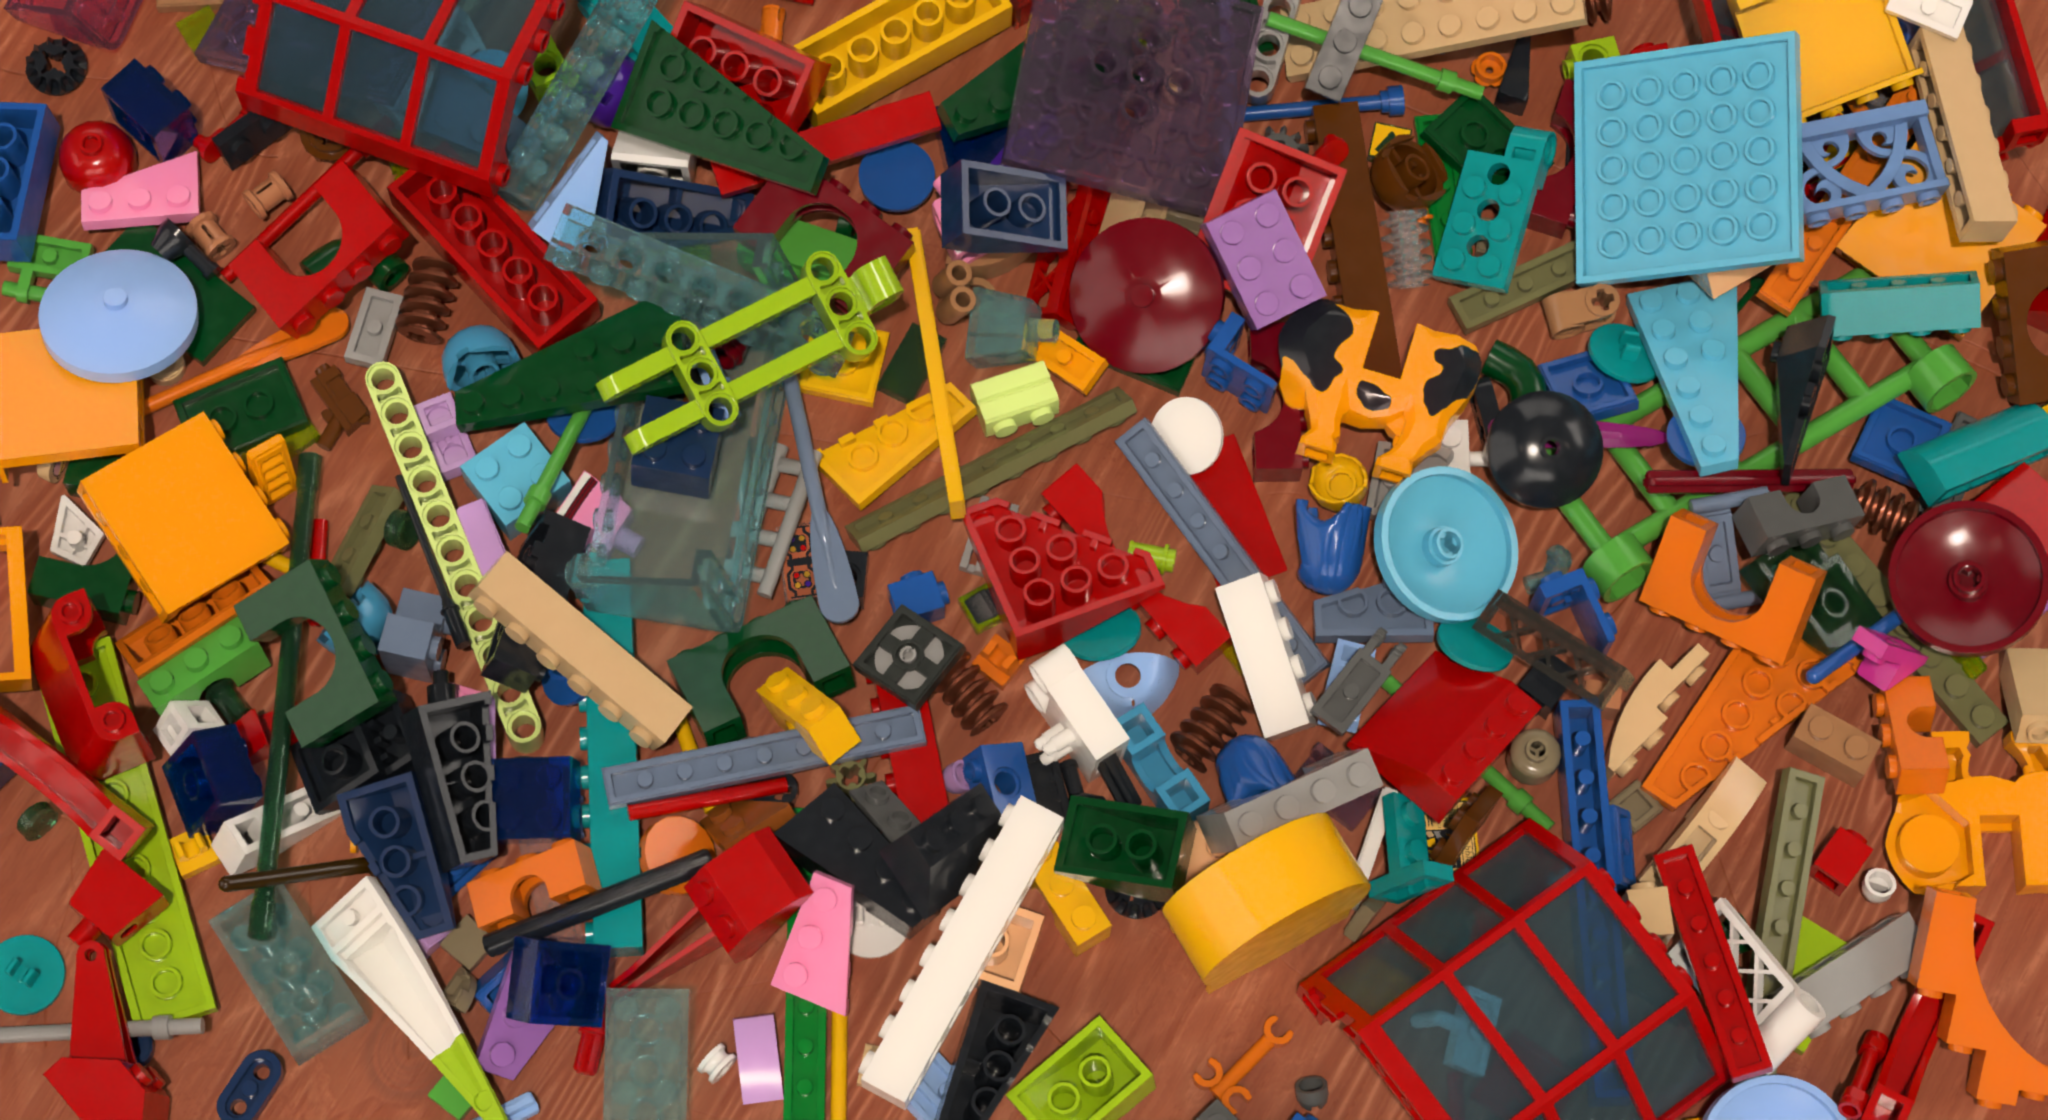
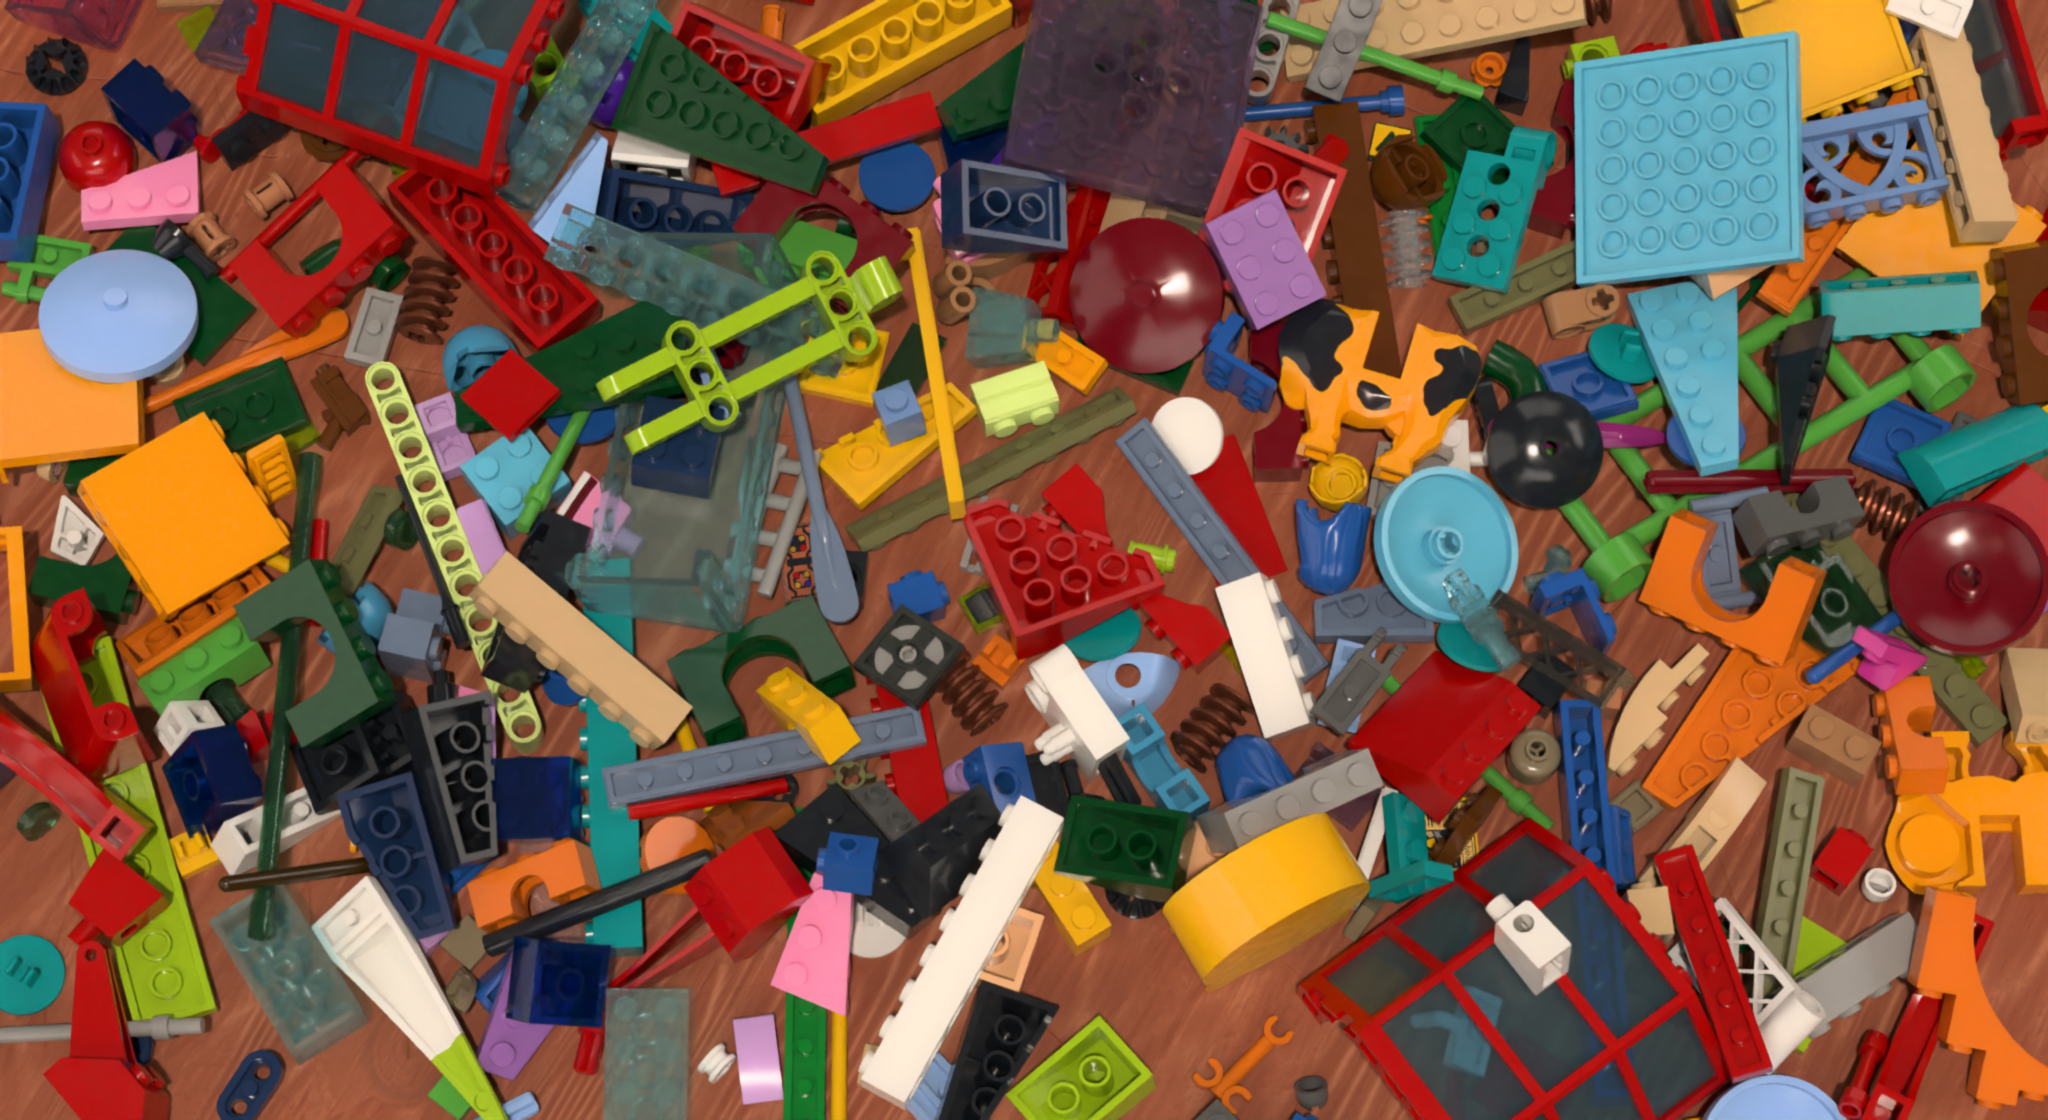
(510, 395): none -> red piece
(849, 863): none -> blue brick
(899, 413): none -> medium blue brick
(1480, 619): none -> clear light blue hinge
(1529, 942): none -> white torso

